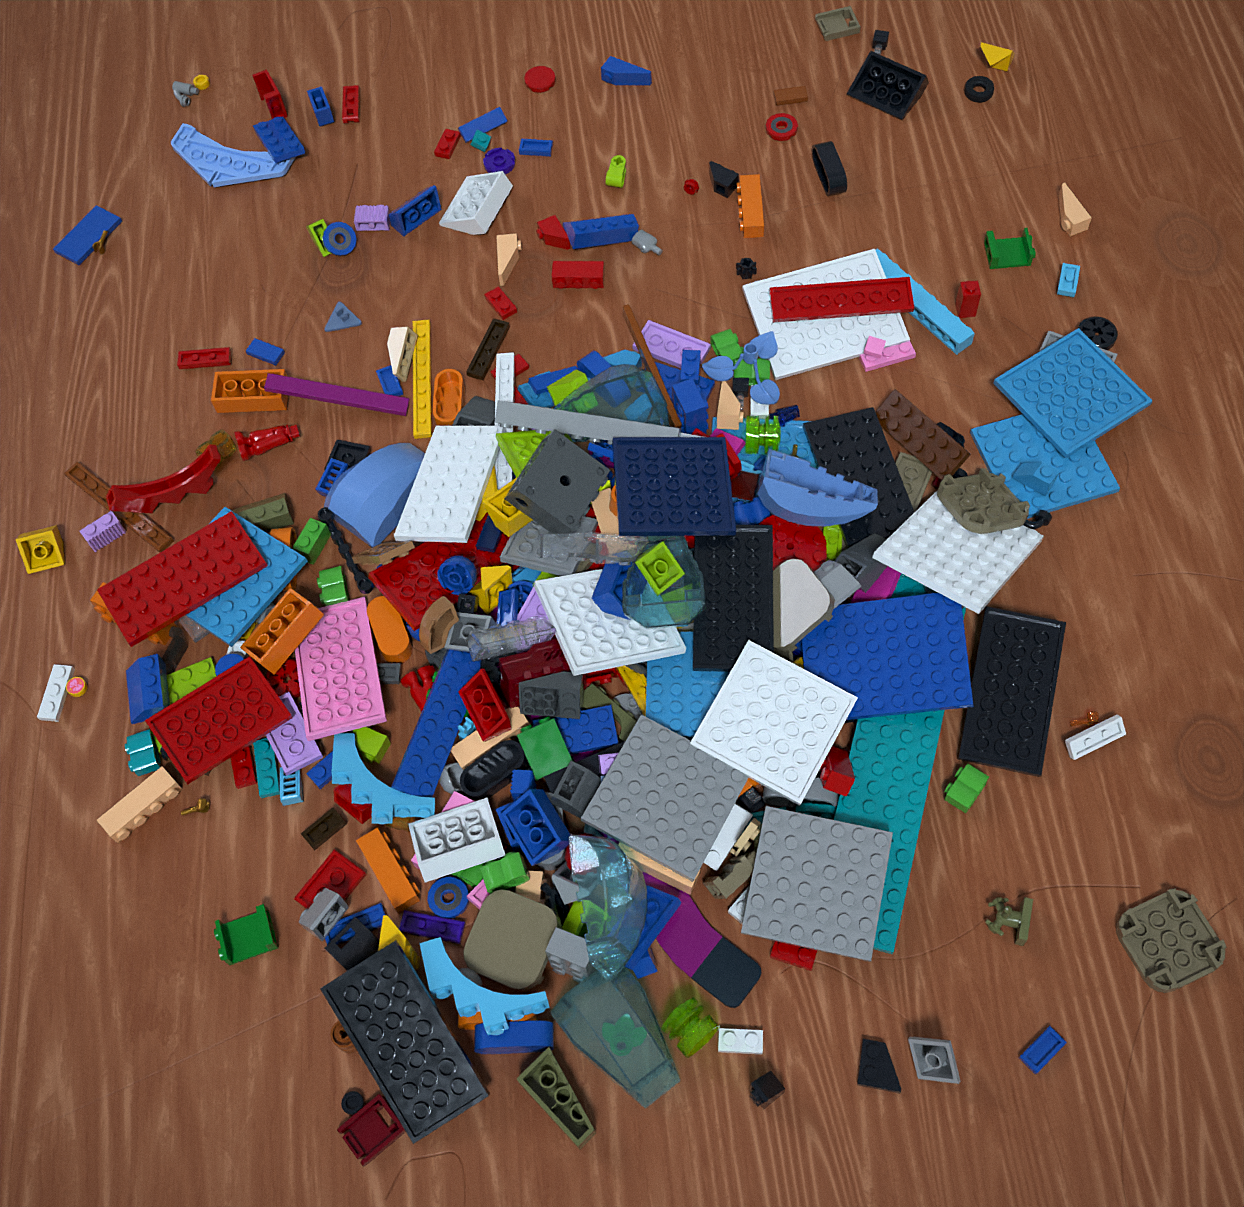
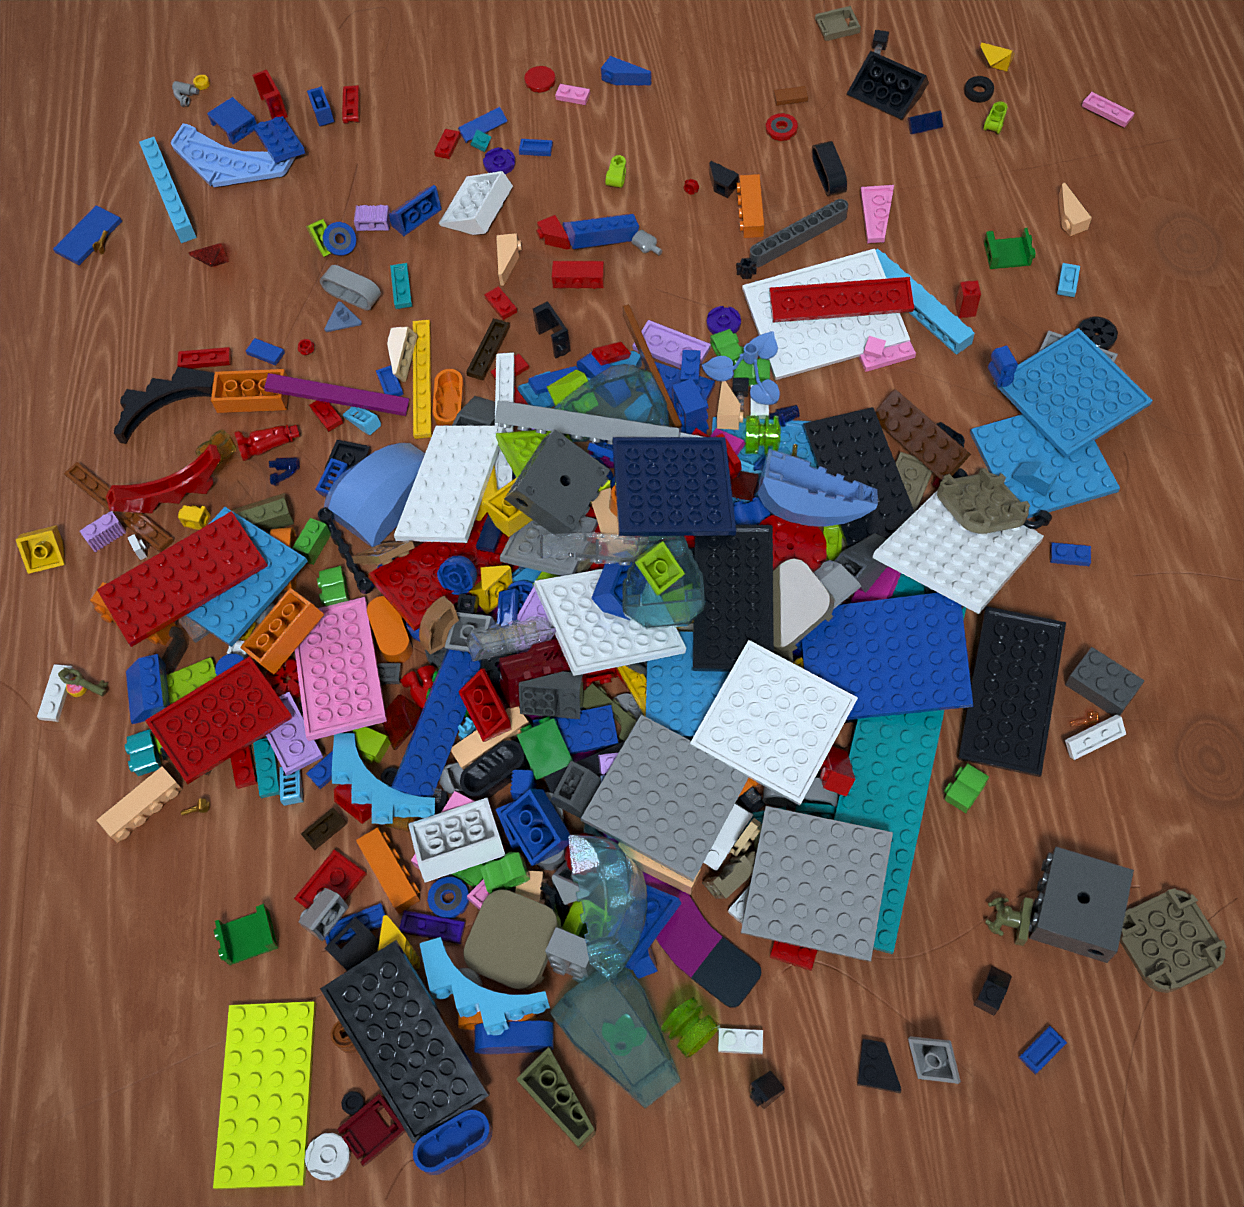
(79, 680): none -> olive piece
(138, 546): none -> white plate
(159, 393): none -> black arch
(167, 190): none -> medium azure brick
(194, 517): none -> yellow brick
(211, 255): none -> clear red slope
(233, 119): none -> blue panel
(265, 1096): none -> neon yellow plate
(289, 464): none -> clear blue plant
(305, 347): none -> red plate
(326, 414): none -> red plate
(327, 1157): none -> white tile
(350, 287): none -> light grey plant
(363, 419): none -> medium azure slope
(388, 776): none -> black tile
(401, 286): none -> teal plate
(401, 720): none -> clear red slope
(441, 799): none -> black piece
(452, 1142): none -> blue plant
(547, 319): none -> black panel
(572, 94): none -> bright pink plate
(611, 353): none -> red plate
(722, 319): none -> dark purple tile
(799, 232): none -> dark grey beam
(876, 209): none -> bright pink wing
(925, 122): none -> clear blue plate
(993, 991): none -> black slope
(996, 117): none -> lime piece
(1002, 366): none -> blue brick
(1070, 554): none -> blue plate
(1080, 904): none -> dark grey gear
(1104, 682): none -> dark grey brick
(1108, 109): none -> bright pink plate

